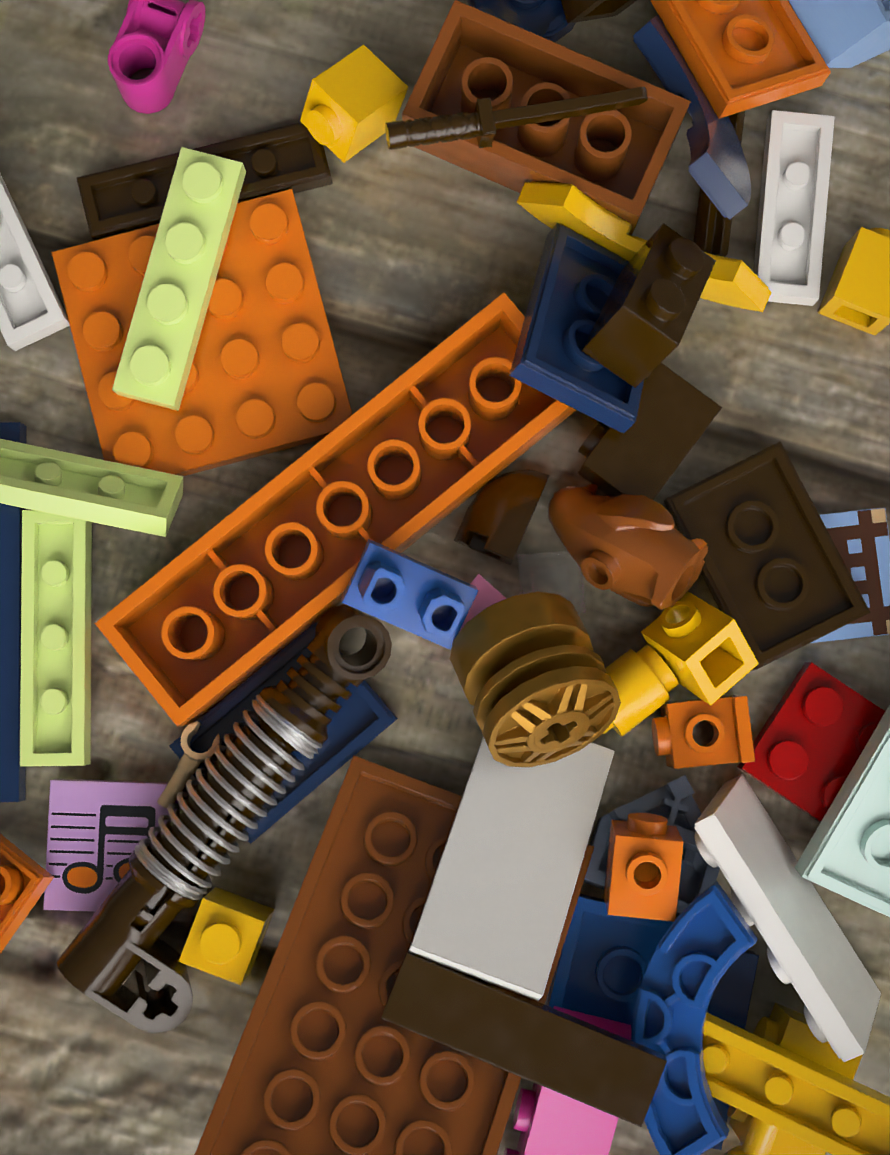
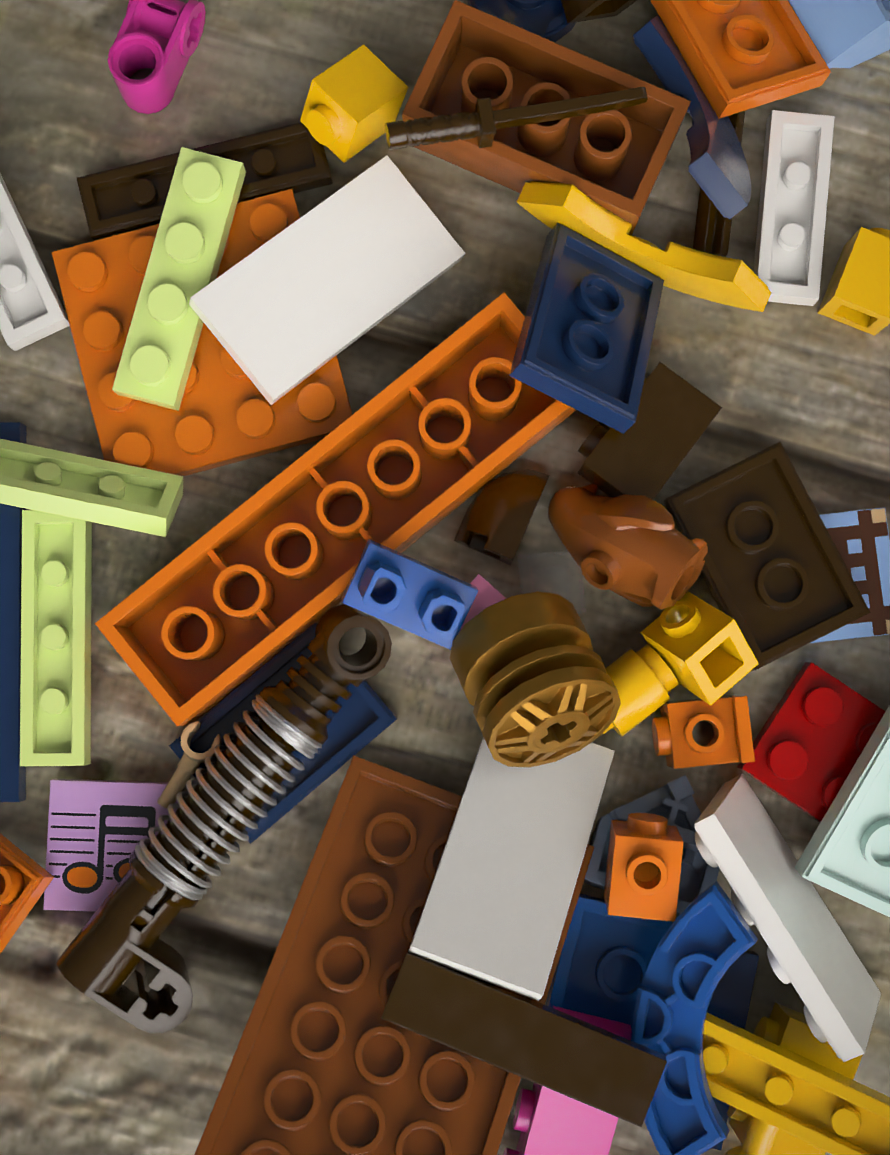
(226, 935): yellow brick -> none
(326, 279): none -> white tile
(649, 306): dark brown brick -> none

